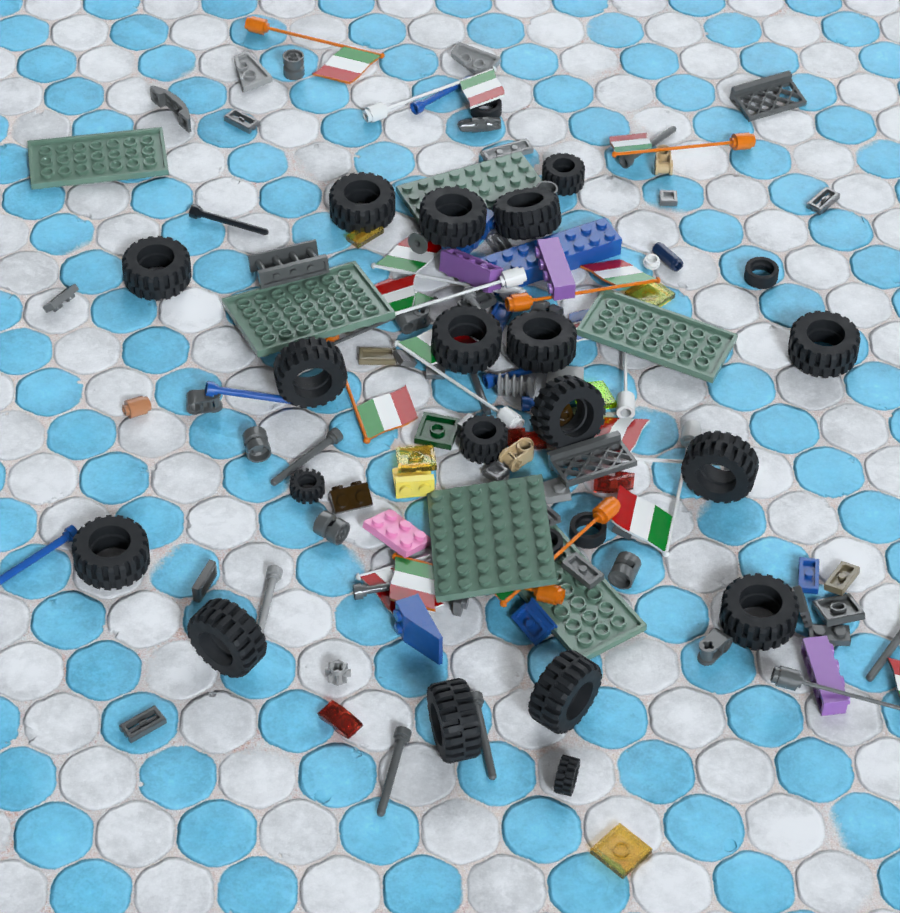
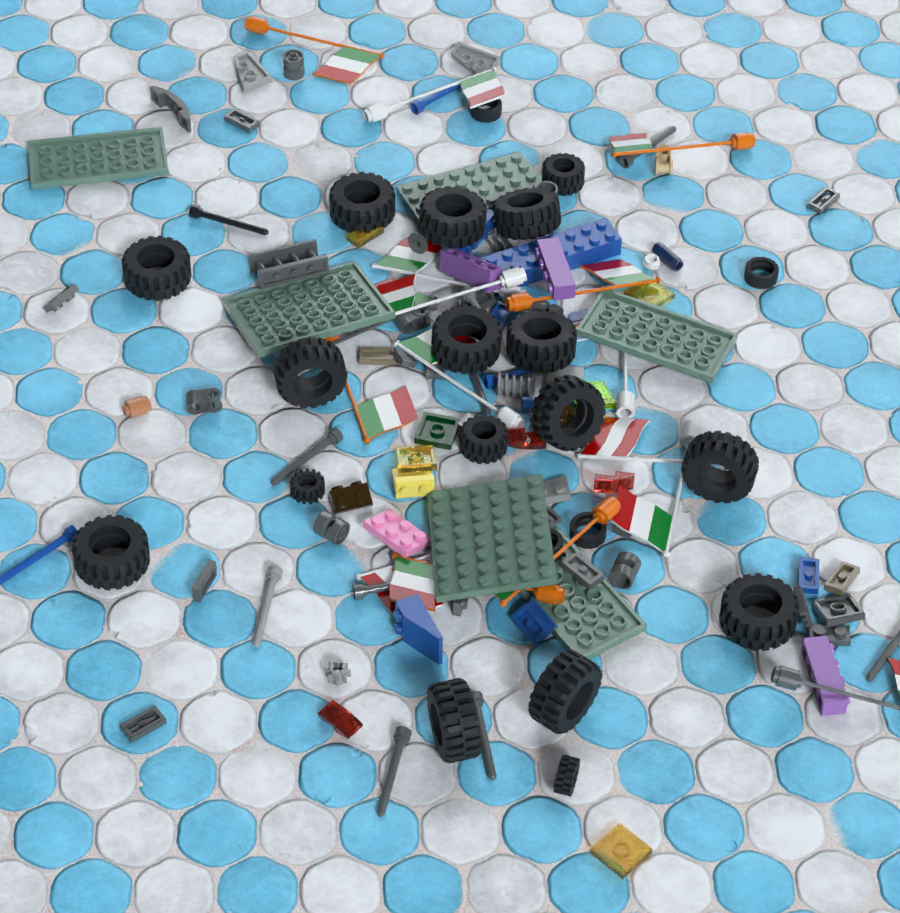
(213, 389): blue piece -> none
(227, 637): black tyre -> none
(256, 444): dark grey wheel -> none
(480, 124): dark grey hinge -> none
(496, 471): flat silver tile -> none
(506, 149): light grey tile -> none
(518, 454): tan piece -> none
(589, 451): dark grey fence -> none
(668, 197): flat silver tile -> none
(713, 646): dark grey piece -> none
(762, 87): dark grey fence -> none
(819, 359): black tyre -> none

